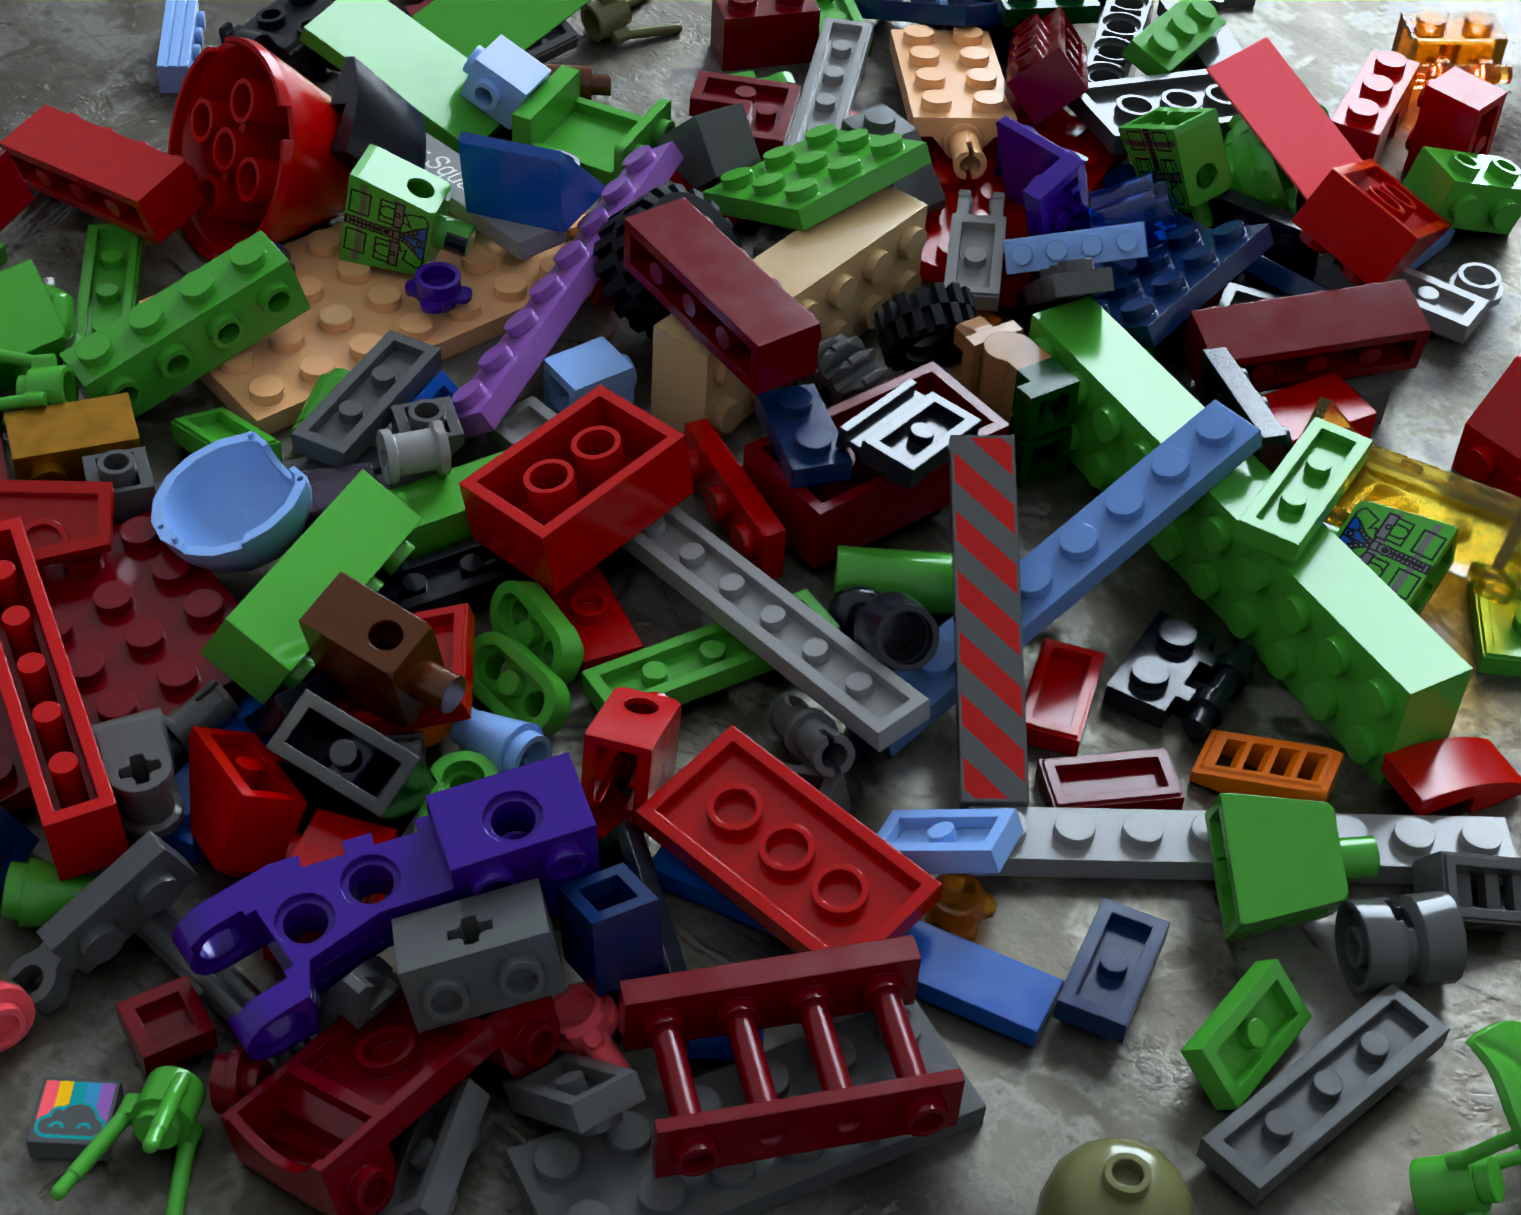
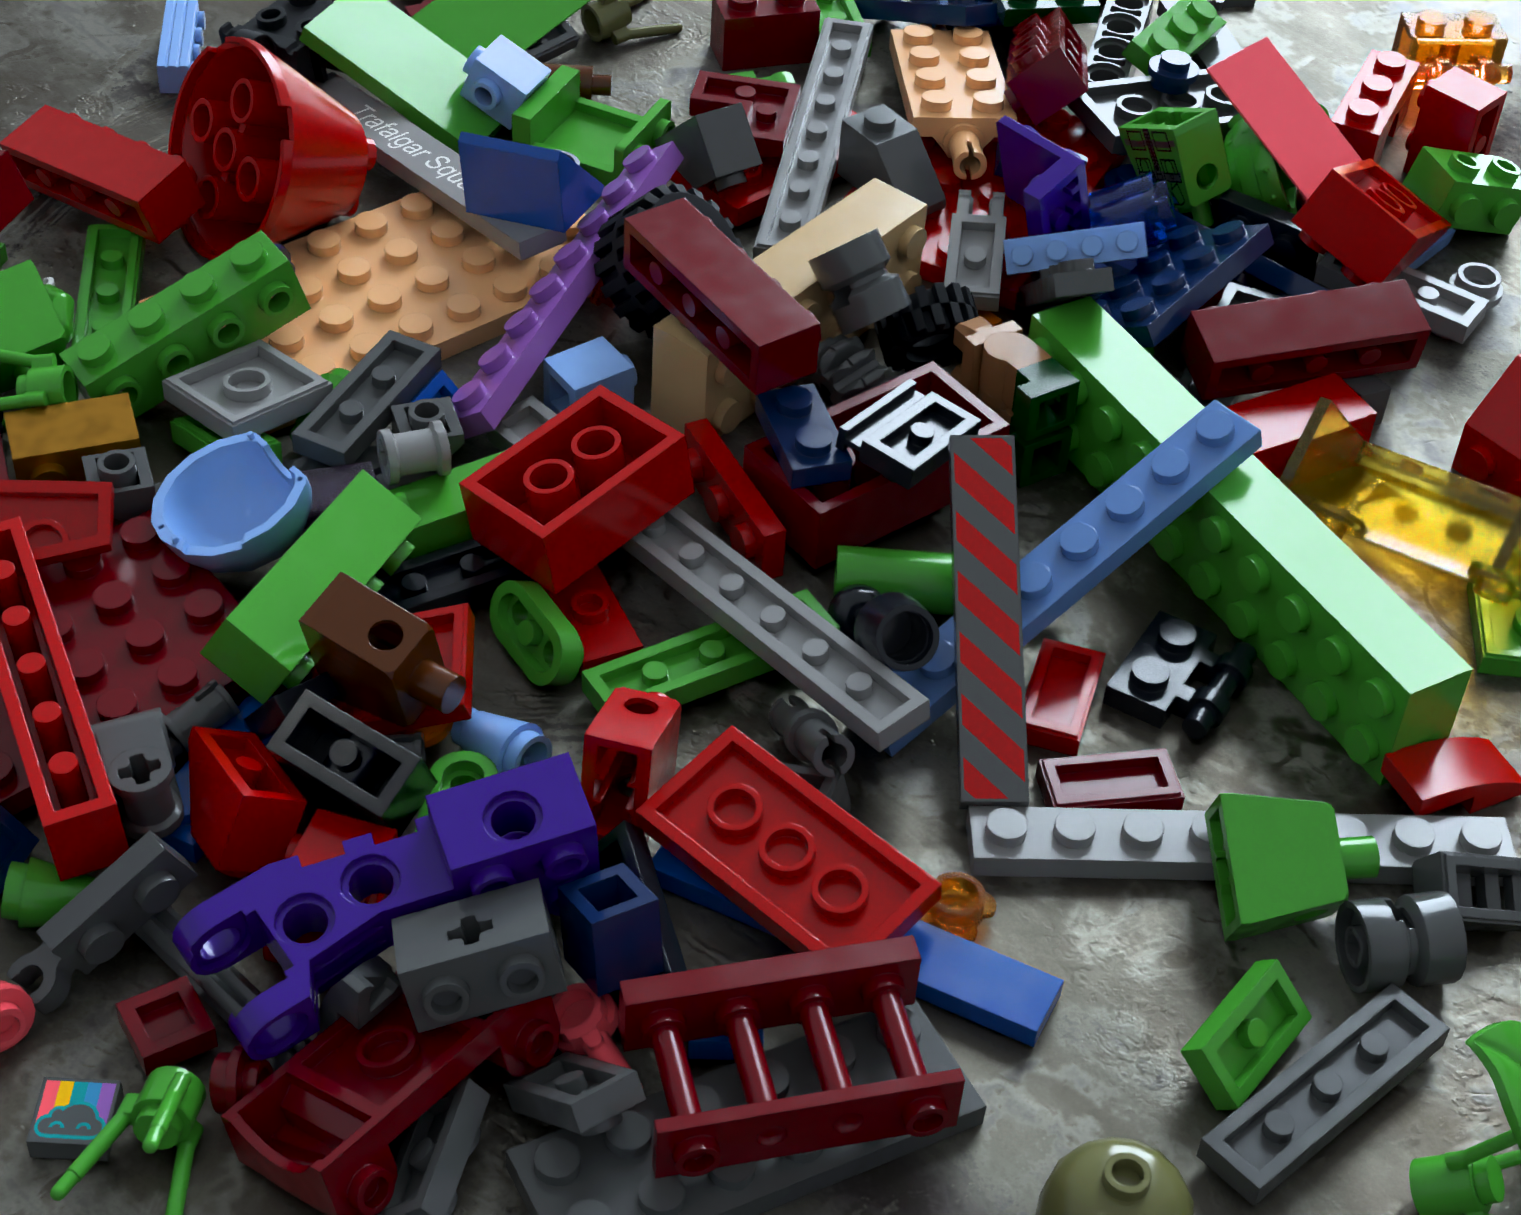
(246, 390): none -> light grey plate
(374, 116): black slope -> none
(399, 215): bright green torso -> none
(438, 288): dark purple plate -> none
(521, 686): bright green plate -> none
(817, 176): bright green plate -> none
(860, 282): none -> dark grey wheel
(954, 839): light blue plate -> none
(1111, 970): dark blue plate -> none
(1172, 72): none -> dark blue plate
(1231, 386): plate -> none
(1296, 768): orange slope -> none
(1303, 490): plate -> none
(1400, 548): torso -> none

